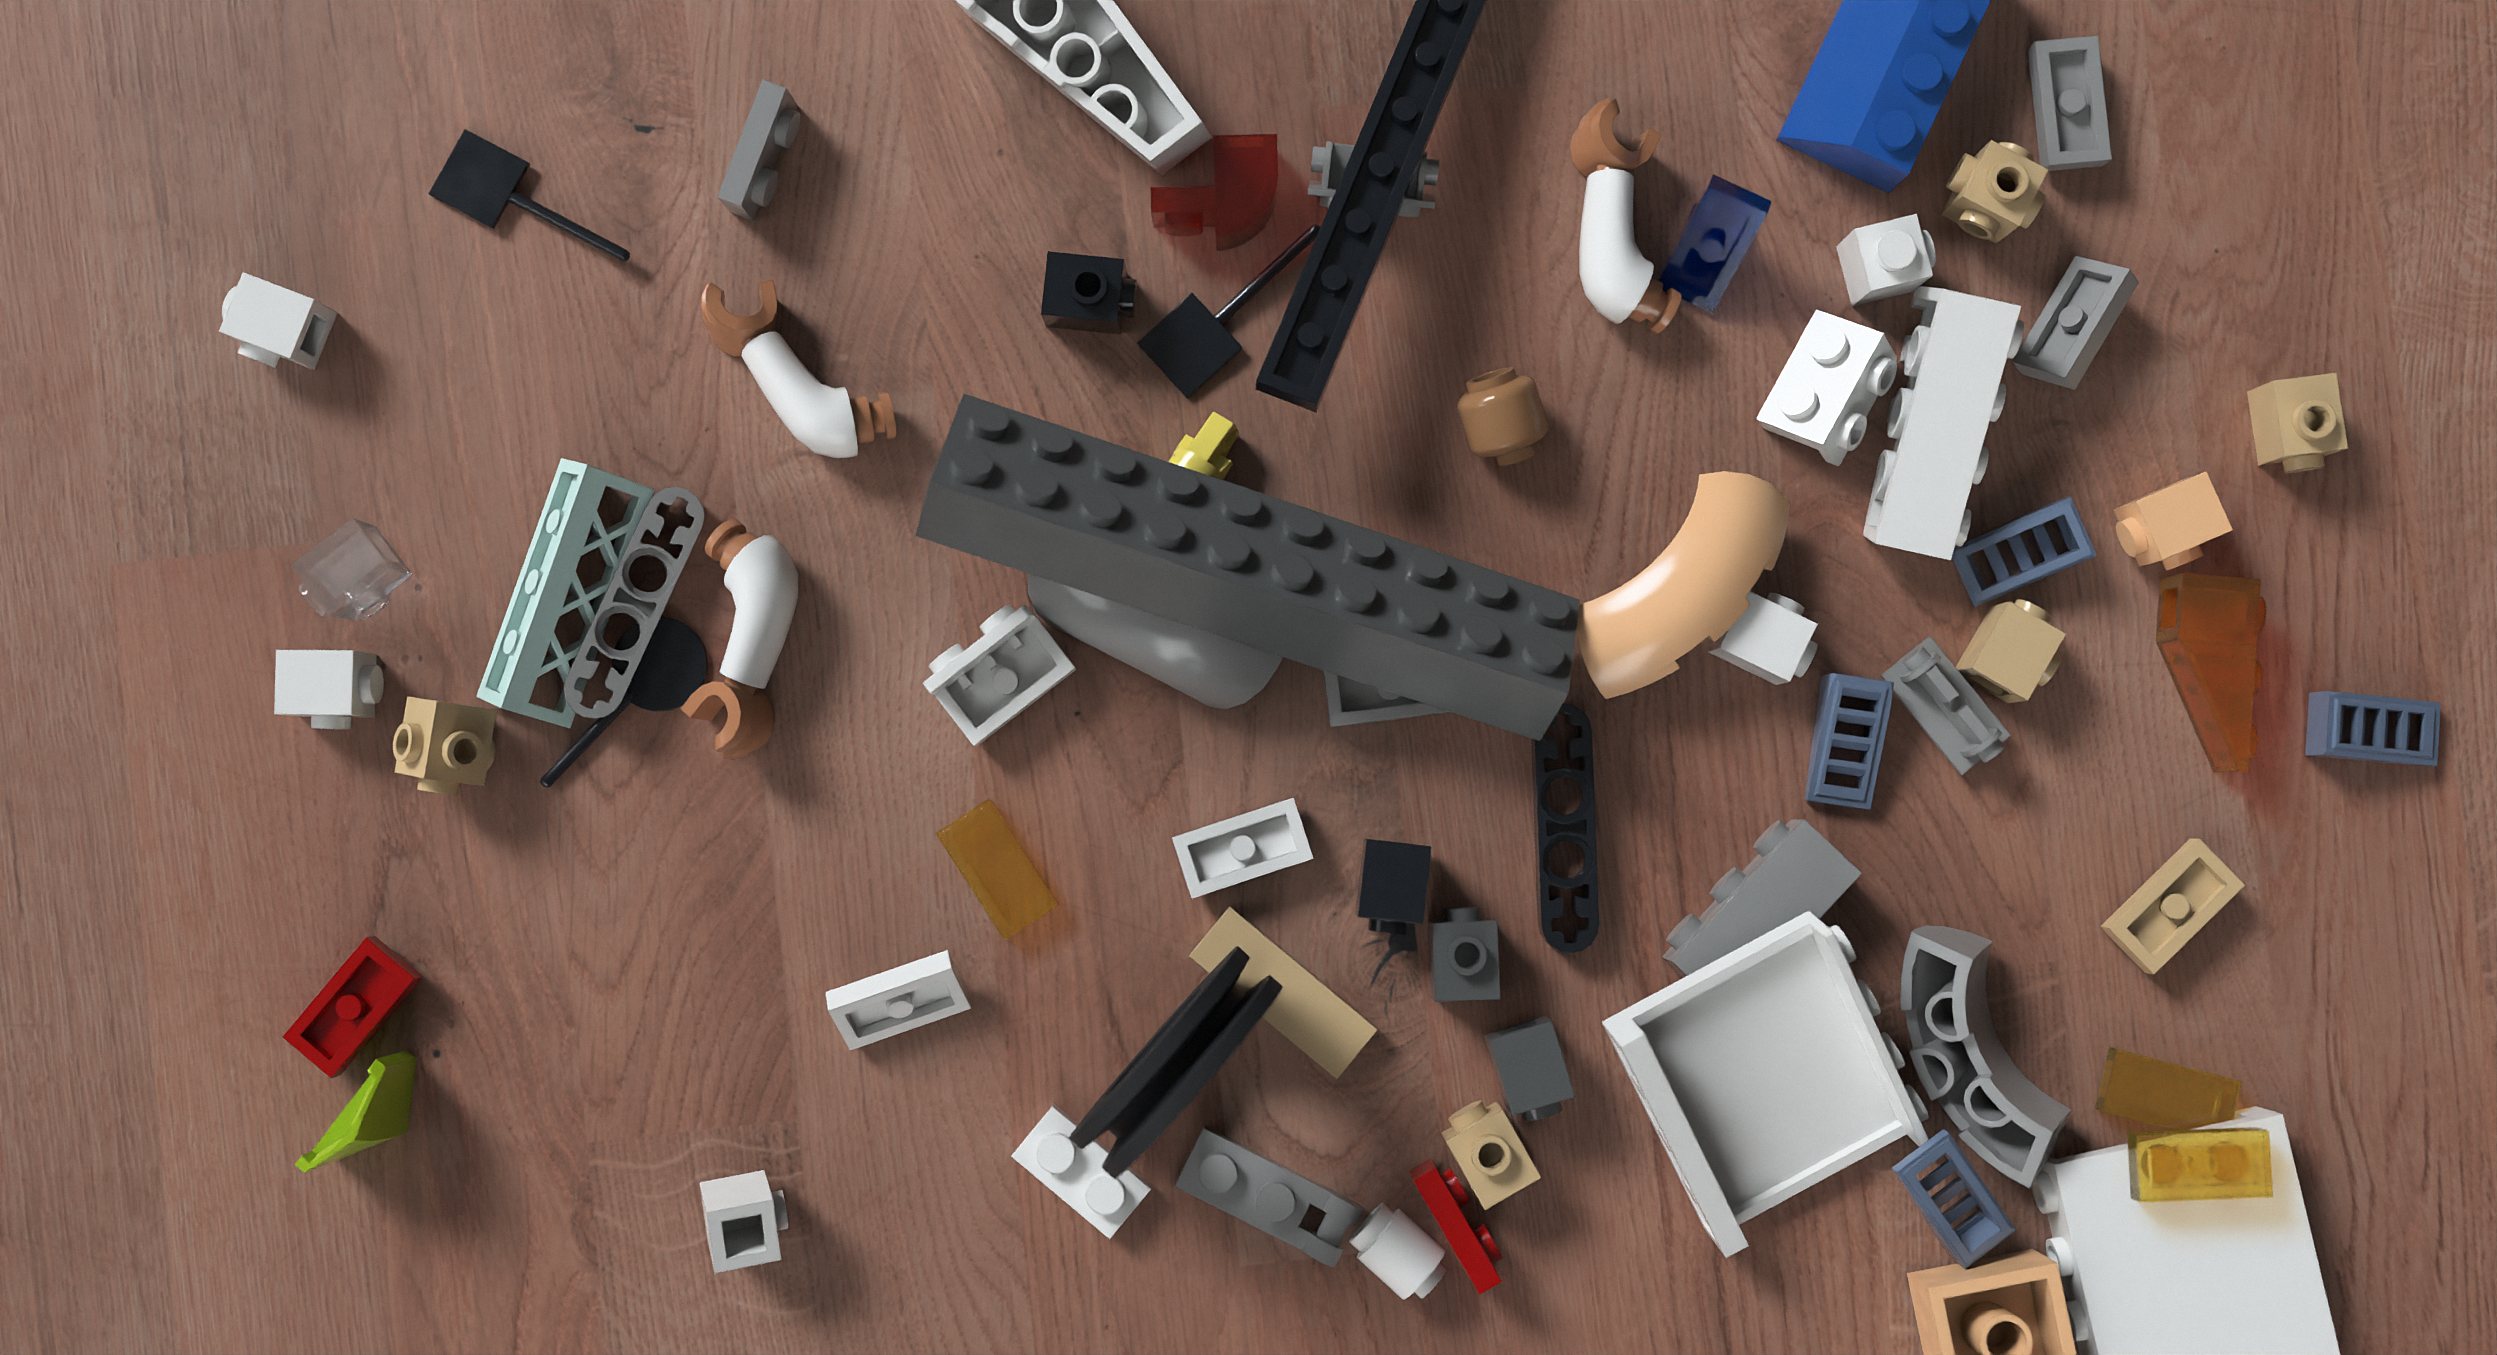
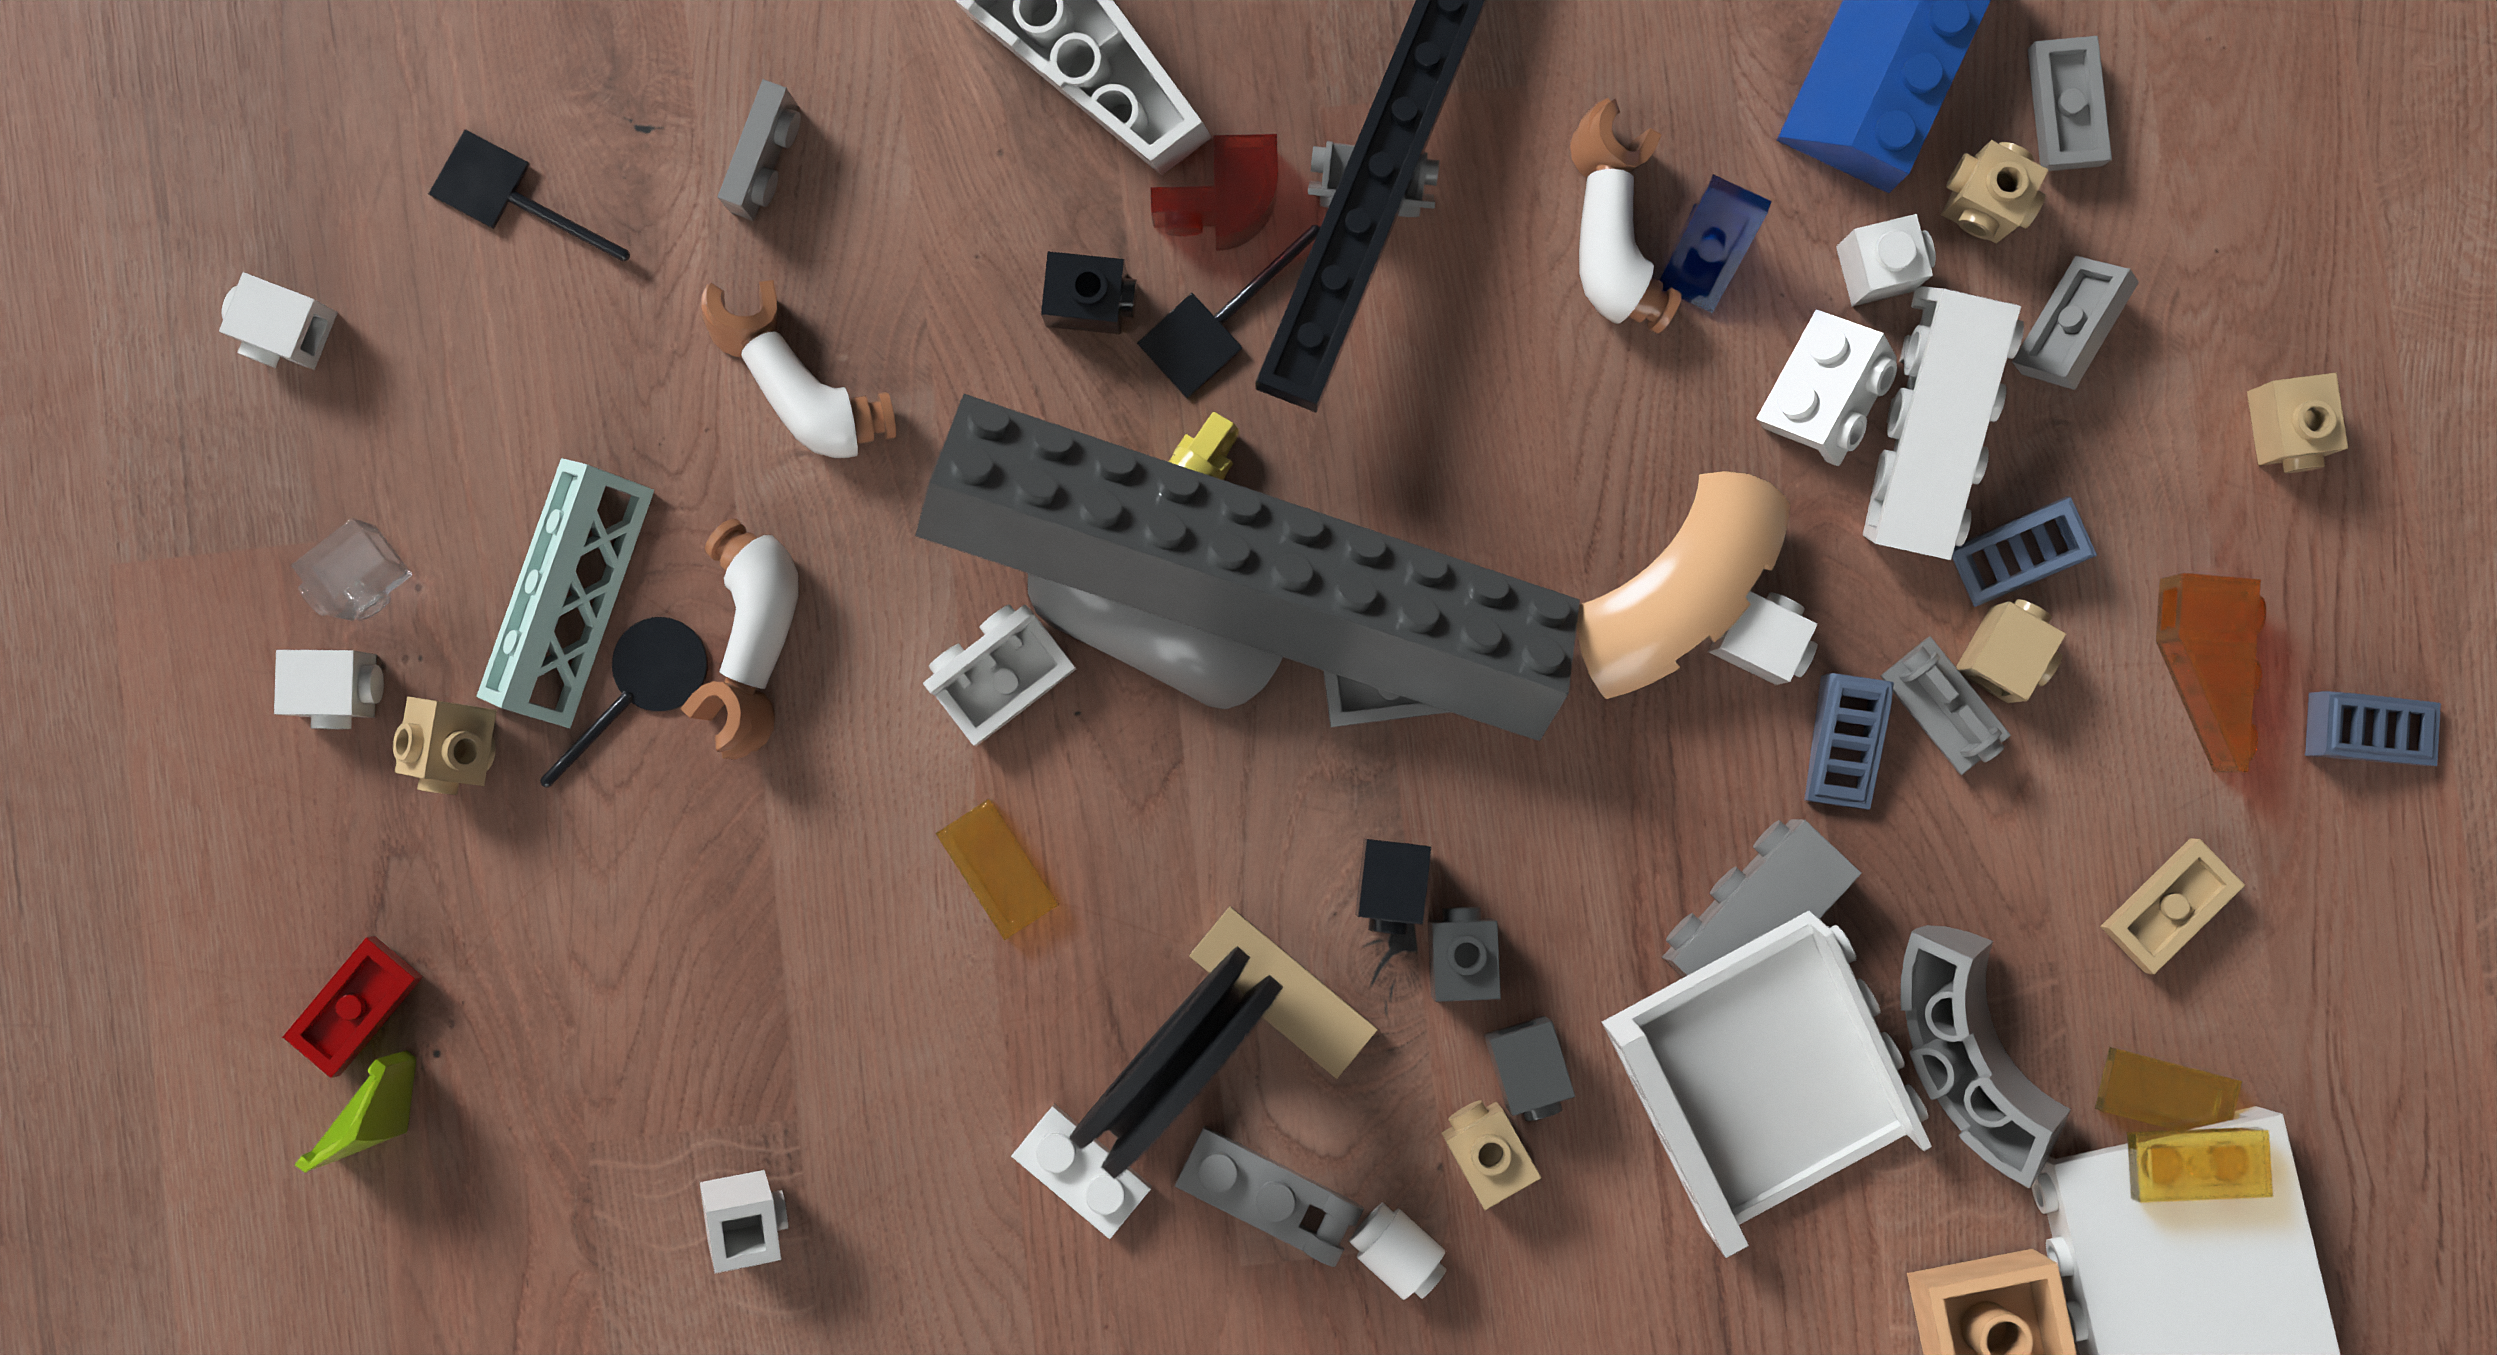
(626, 599): light grey beam -> none
(898, 1000): white plate -> none
(1242, 848): white plate -> none
(1473, 1247): red plate -> none
(1503, 416): medium nougat head -> none
(1574, 827): black beam -> none
(1976, 1233): sand blue slope -> none
(2172, 522): light nougat brick -> none

